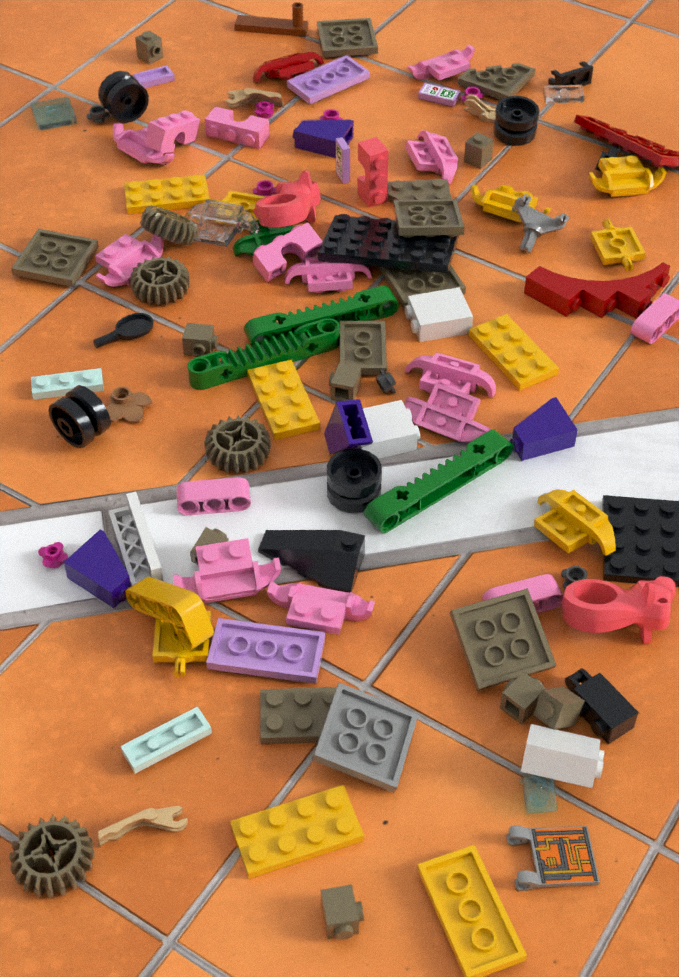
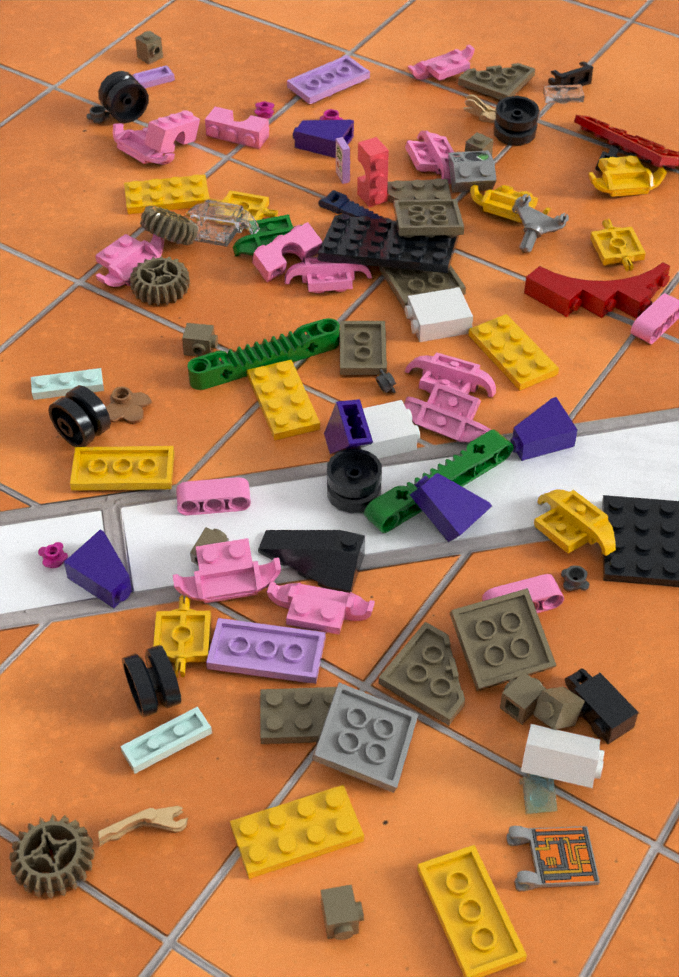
(53, 113): clear light blue tile -> none
(55, 257): dark tan plate -> none
(122, 468): none -> yellow plate
(128, 327): black piece -> none
(143, 538): white fence -> none
(151, 680): none -> black wheel
(175, 606): yellow beam -> none
(237, 444): dark tan gear -> none
(250, 95): tan arm -> none
(264, 188): dark pink plate -> none
(287, 66): red plate -> none
(291, 204): coral animal -> none
(292, 27): dark orange piece -> none
(345, 206): none -> dark blue piece
(345, 383): dark tan brick -> none
(347, 37): dark tan plate -> none
(376, 302): green gear -> none
(427, 675): none -> dark tan plate
(439, 94): lavender tile -> none
(448, 505): none -> dark purple slope
(471, 169): none -> light grey slope
(472, 90): dark pink plate -> none
(605, 607): coral animal -> none

